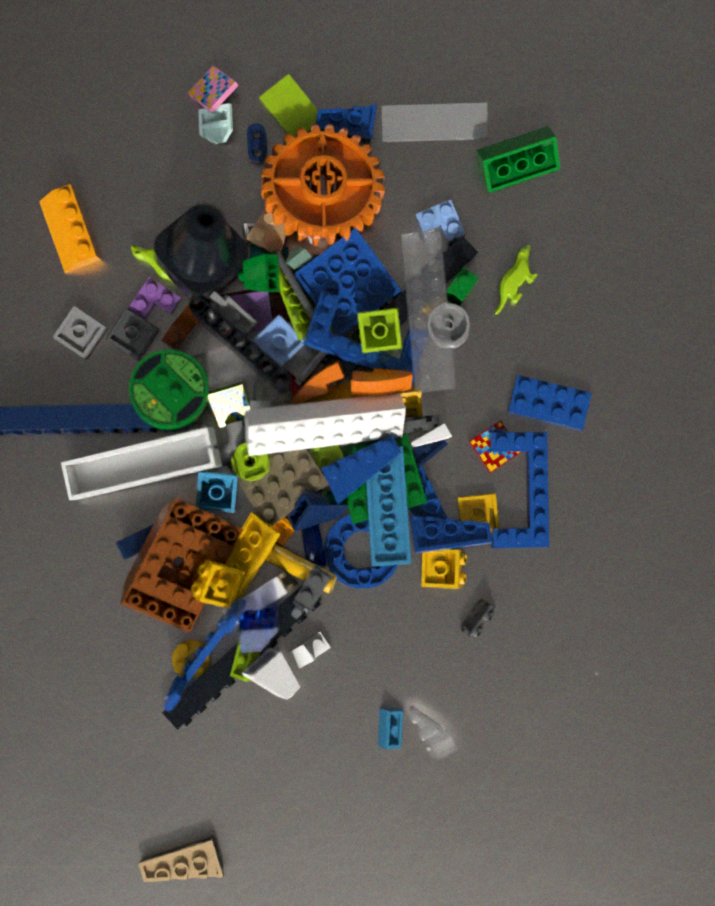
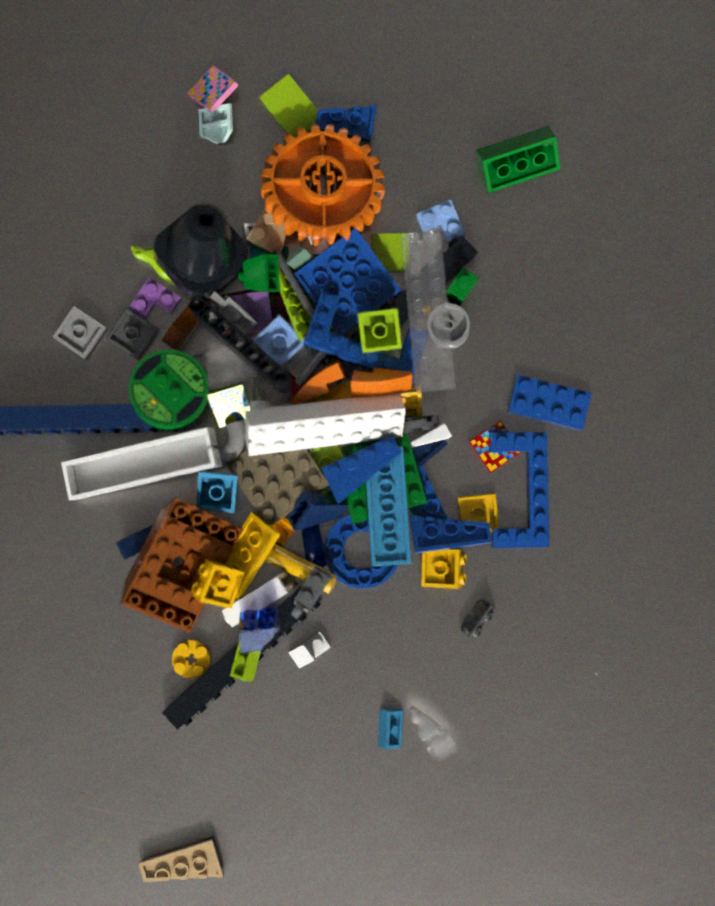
(69, 228): light orange slope -> none
(225, 625): blue plate -> none
(248, 472): lime plate -> none
(257, 144): dark blue plate -> none
(273, 674): white slope -> none
(389, 250): none -> lime tile
(434, 122): light grey window -> none
(515, 277): lime animal -> none

